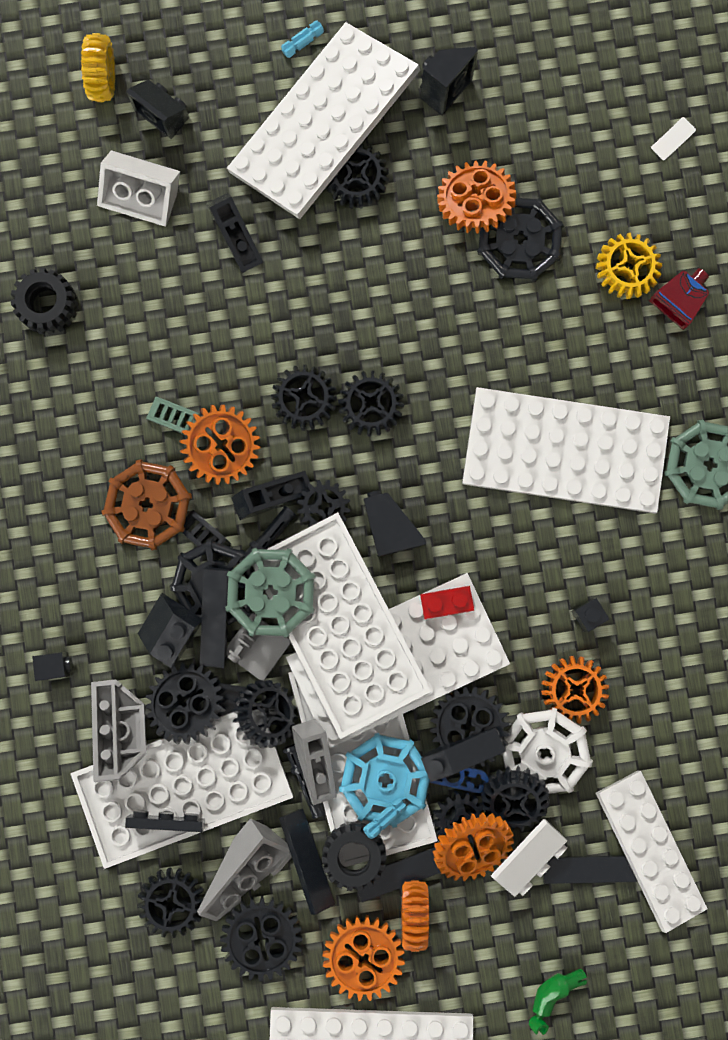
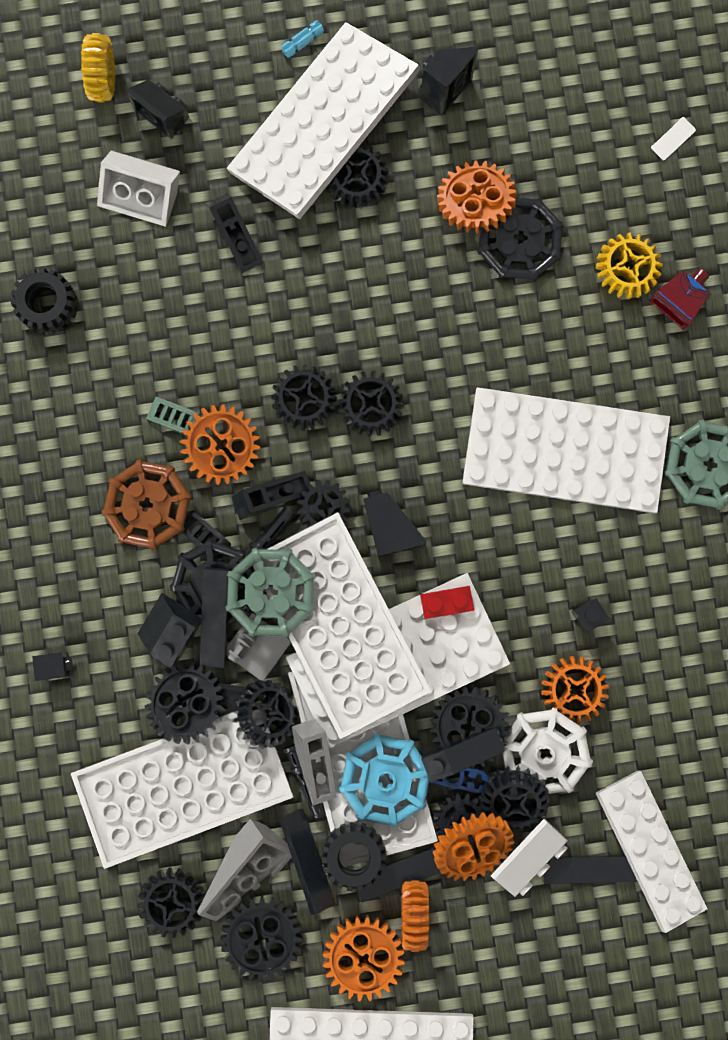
(116, 730): light grey wedge -> none
(165, 821): black plate -> none
(385, 818): medium azure axle -> none
(549, 992): green arm -> none

